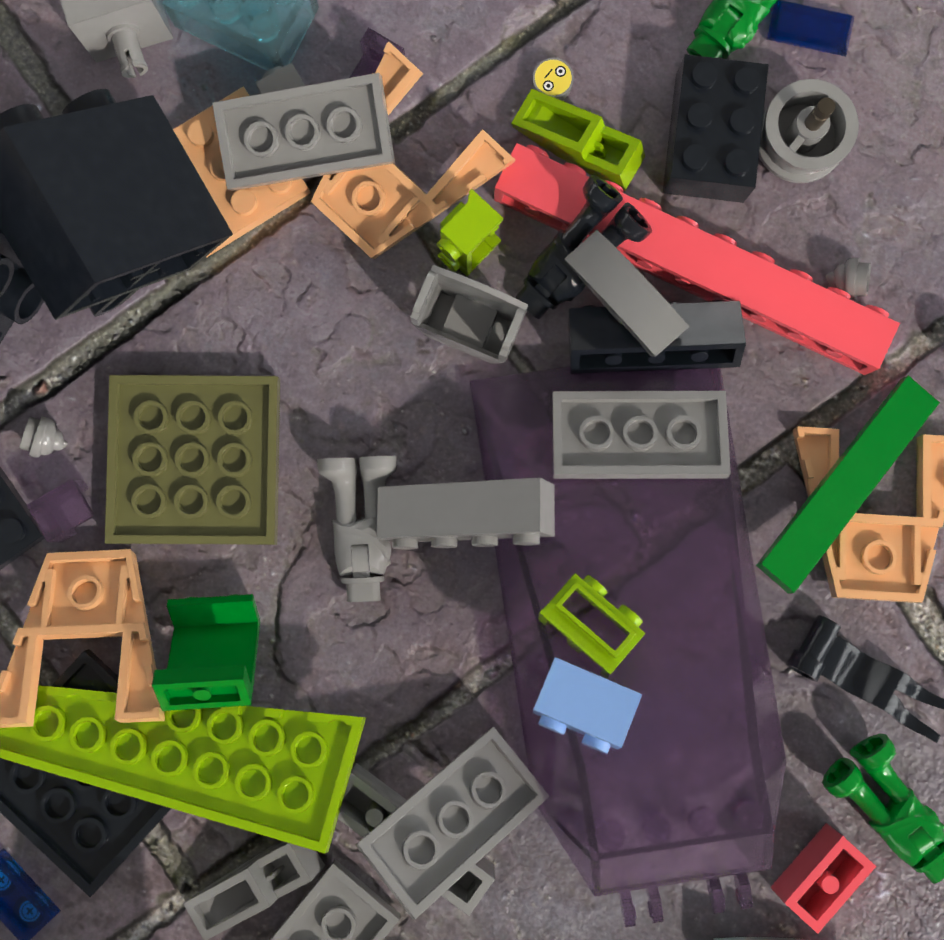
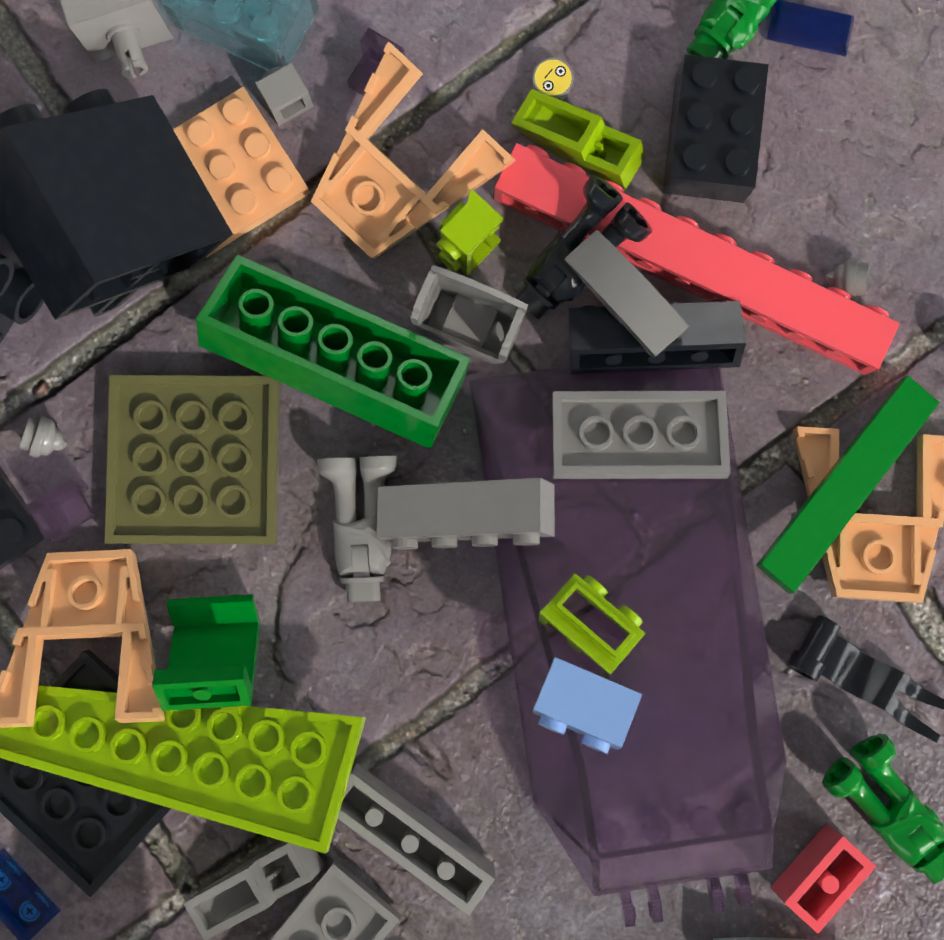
(304, 132): light grey plate -> none
(332, 351): none -> green brick
(452, 822): light grey plate -> none
(807, 131): light grey wheel -> none

